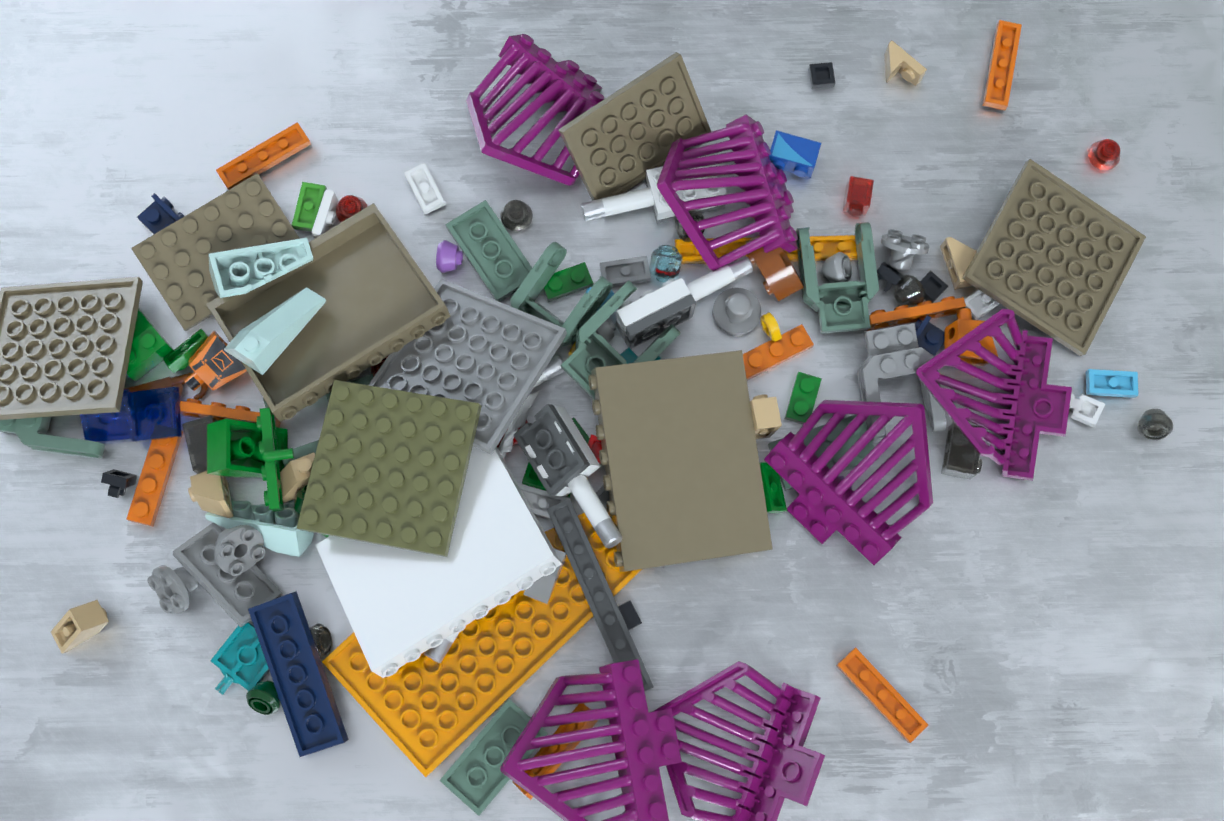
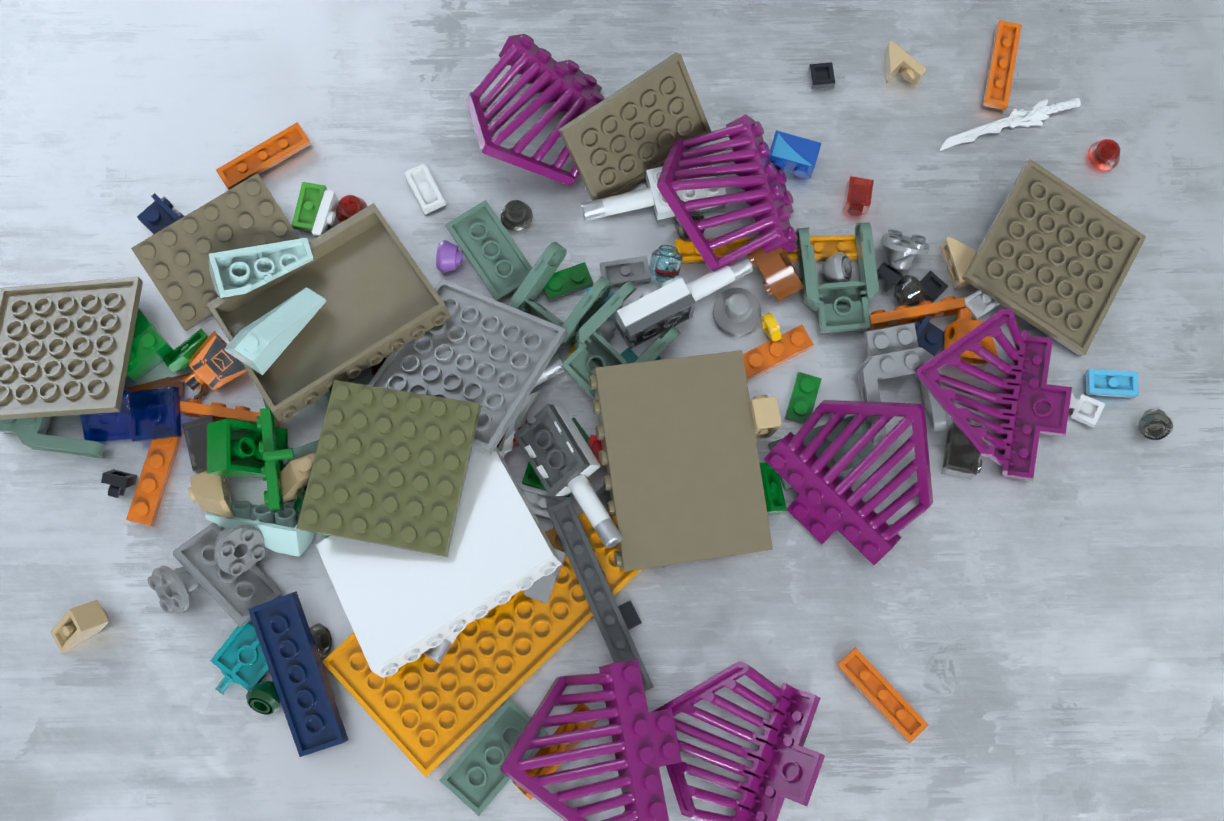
(1016, 118): none -> white sword

